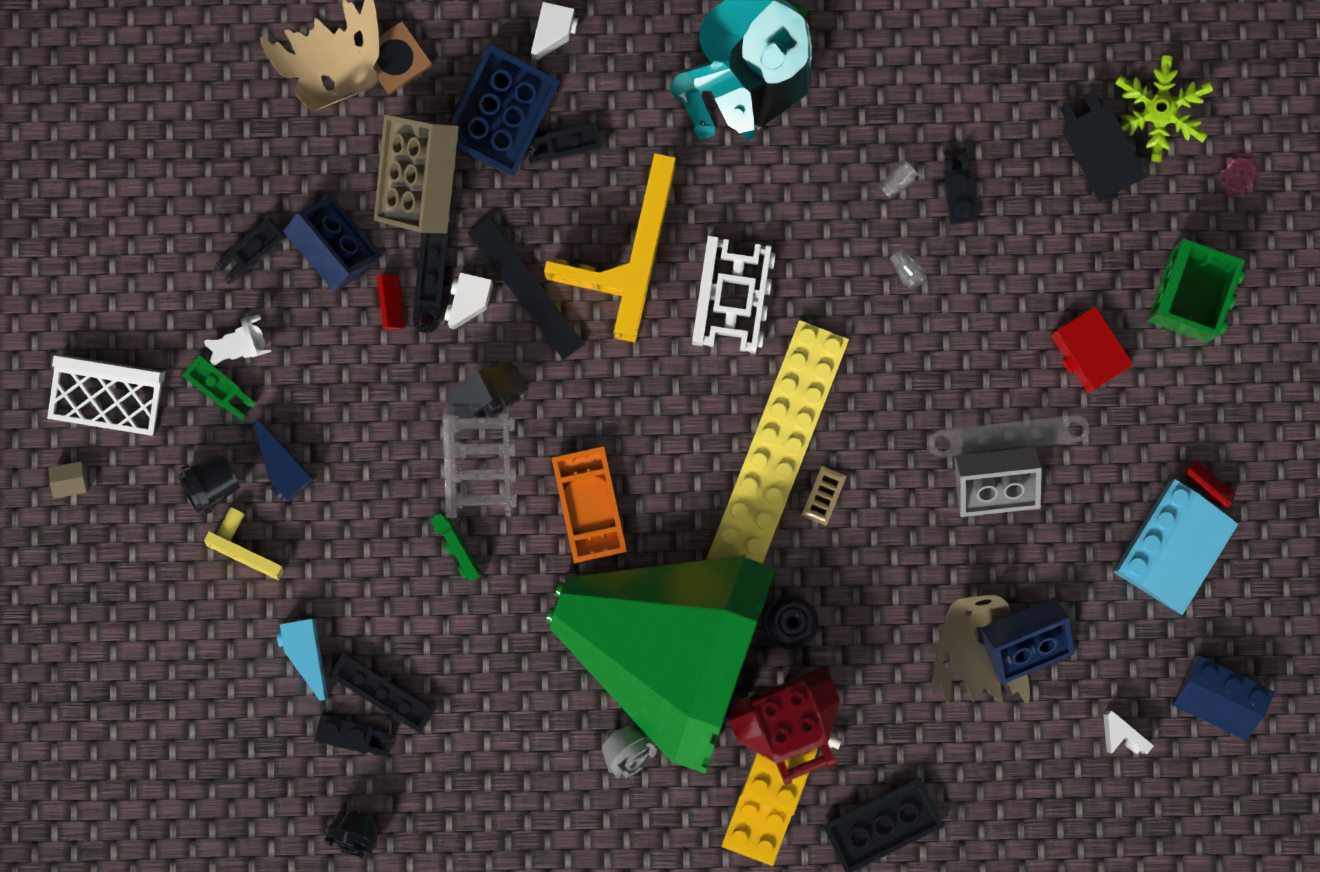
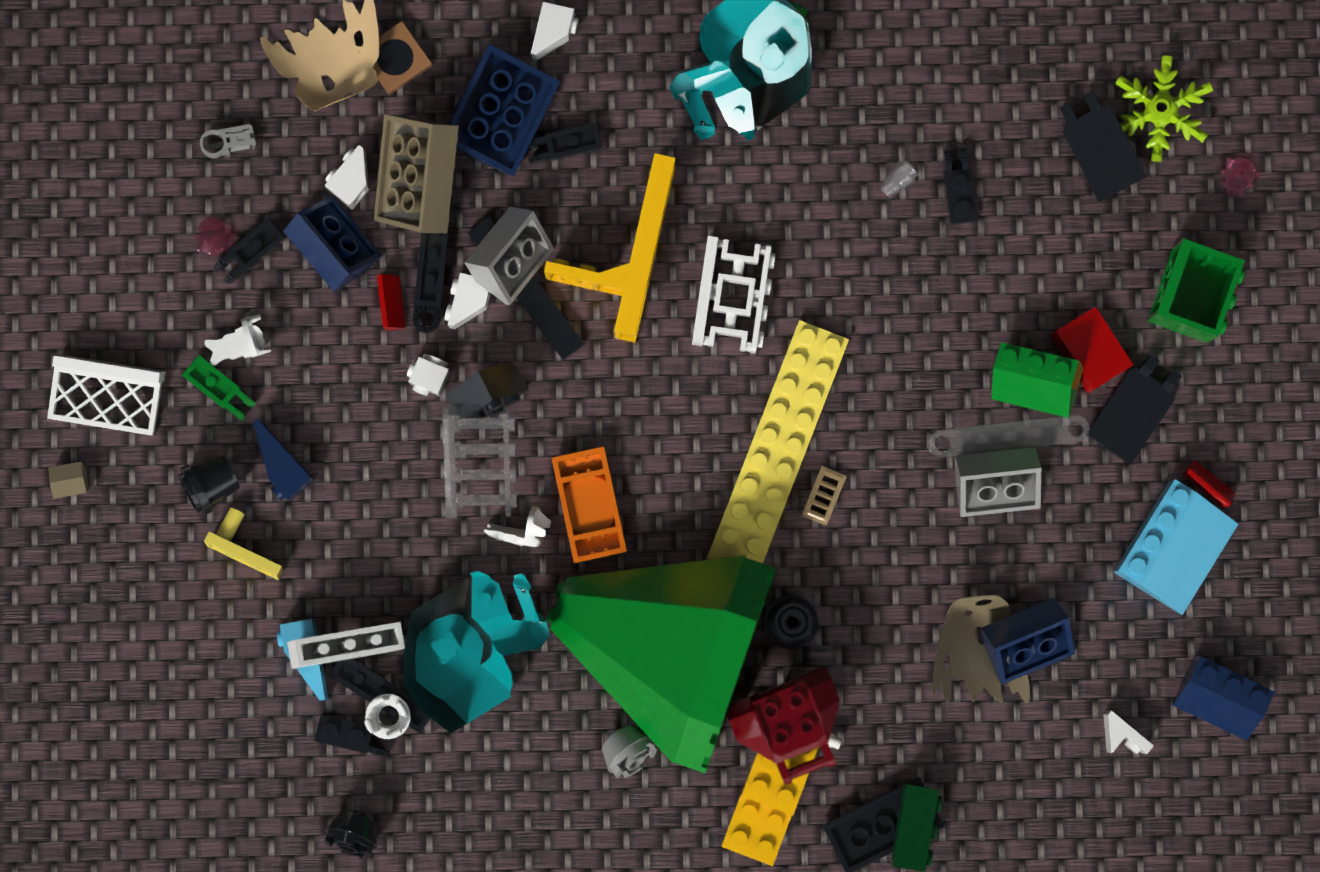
(213, 237): none -> clear pink piece
(233, 138): none -> light grey piece
(346, 645): none -> white brick
(351, 179): none -> white slope
(373, 721): none -> white piece
(428, 375): none -> white brick
(455, 546): green hinge -> none
(459, 647): none -> teal piece
(510, 254): none -> light grey slope
(530, 537): none -> white hair
(908, 269): clear cone -> none
(916, 828): none -> dark green brick
(1035, 380): none -> green slope
(1134, 411): none -> black tile

